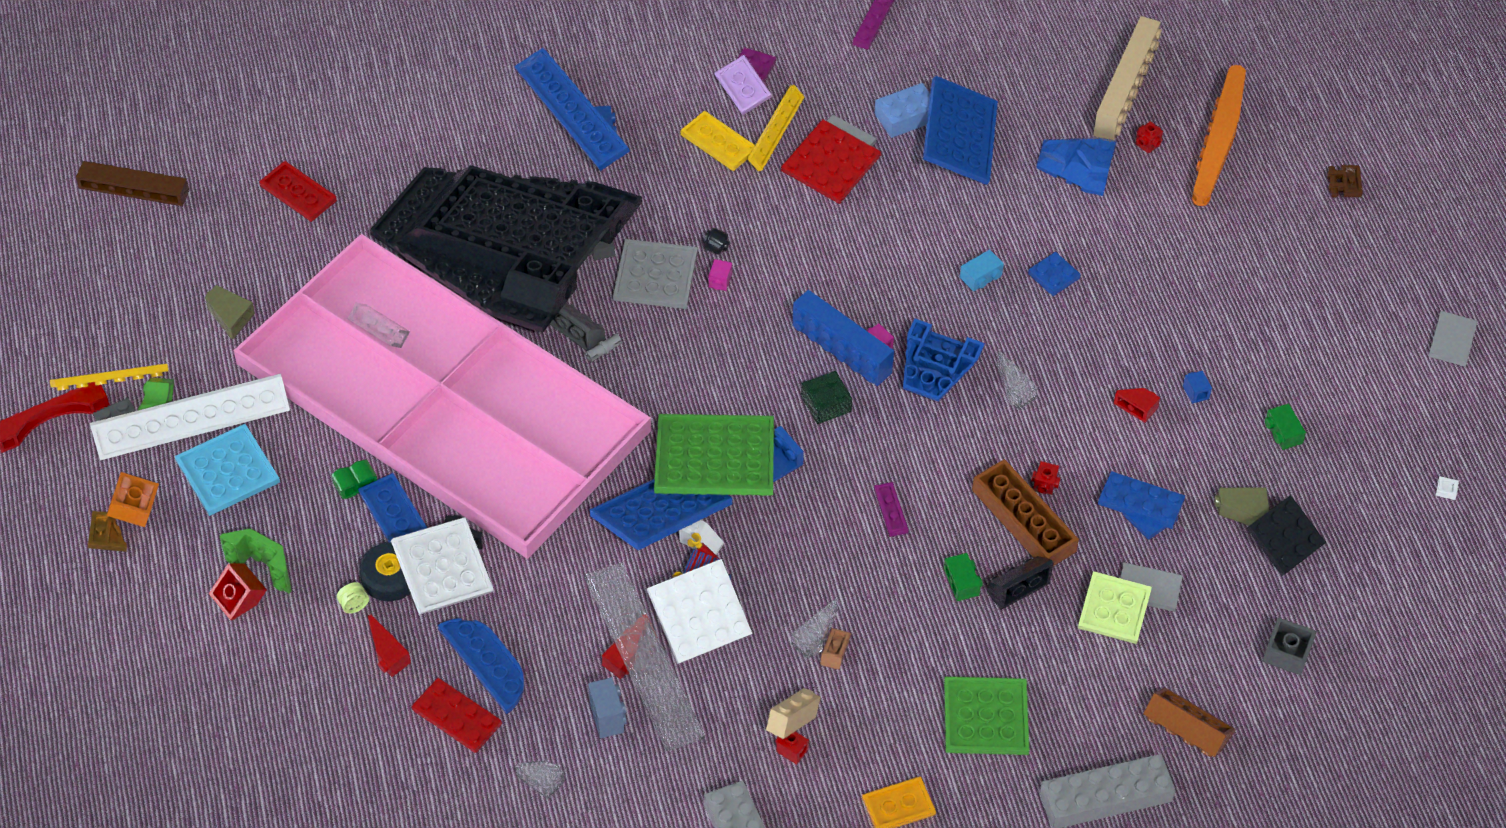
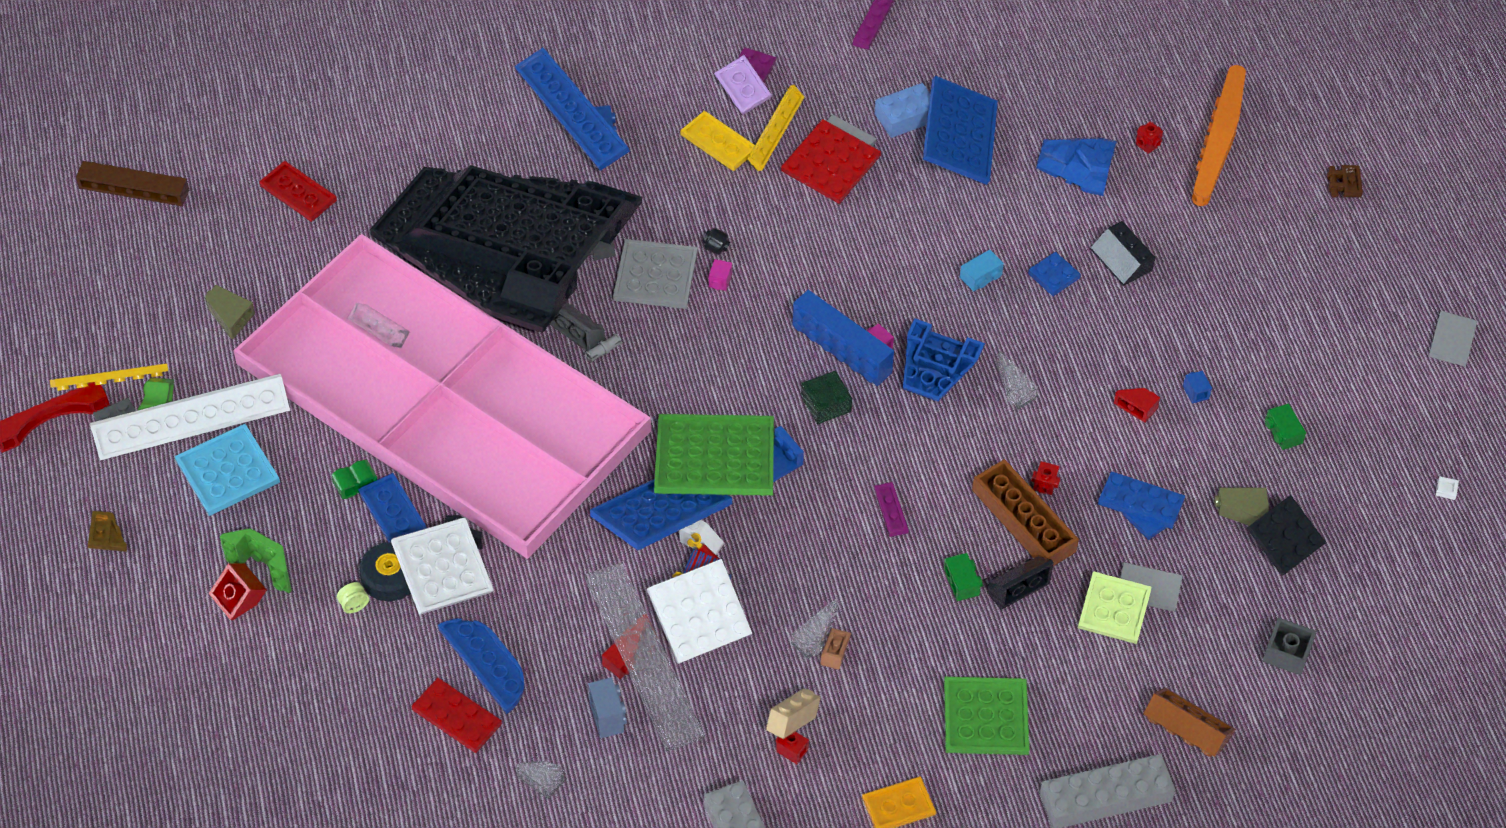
(132, 499): orange brick -> none
(390, 653): red slope -> none
(1123, 253): none -> slope
(1127, 79): tan brick -> none

